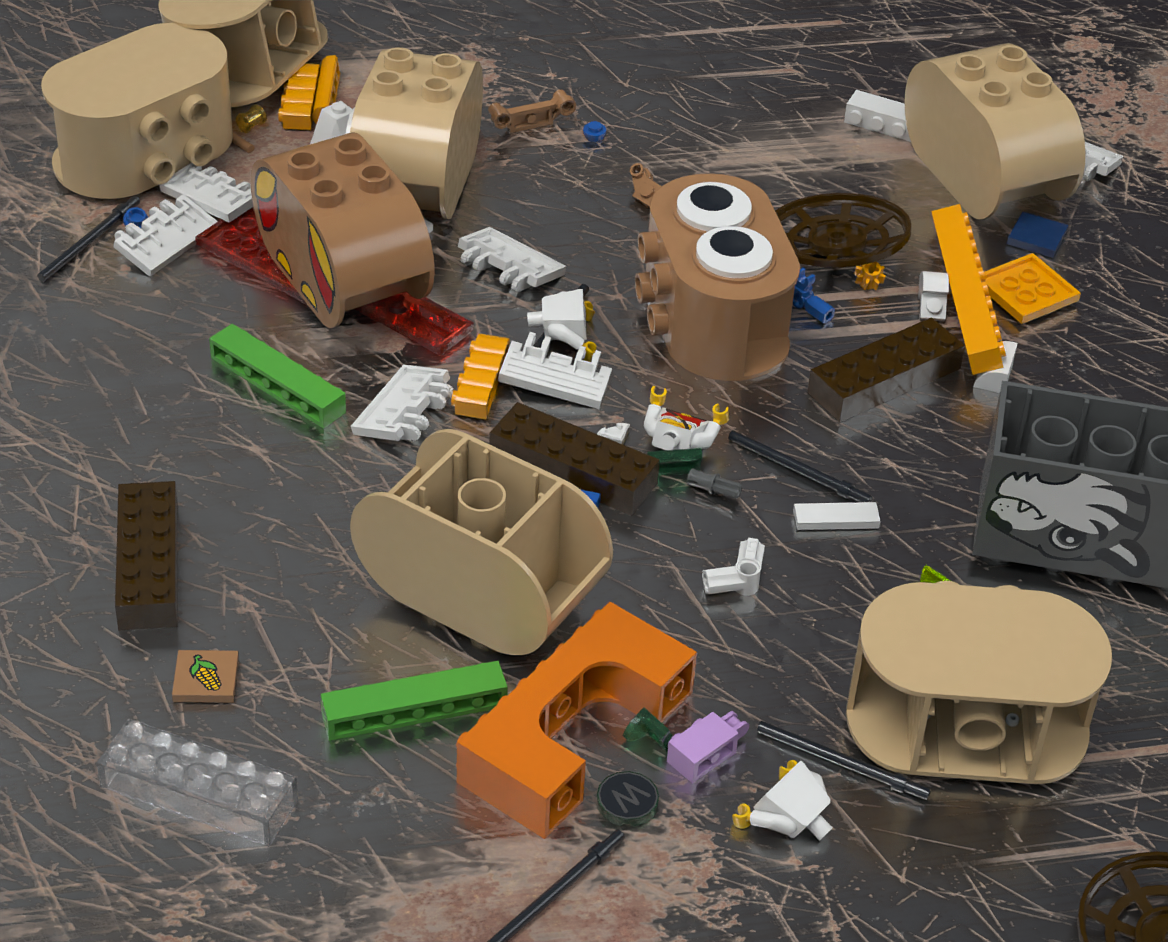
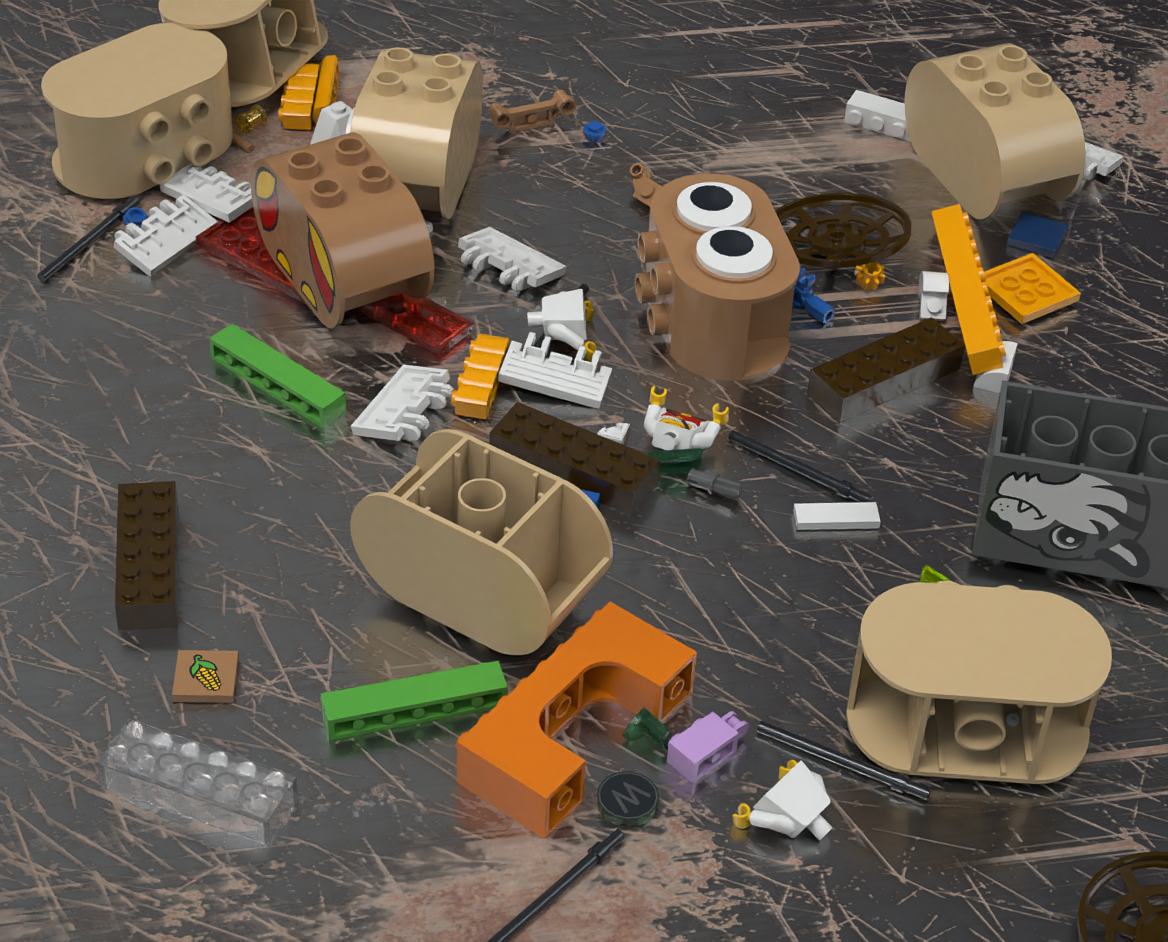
(743, 577): white piece -> none

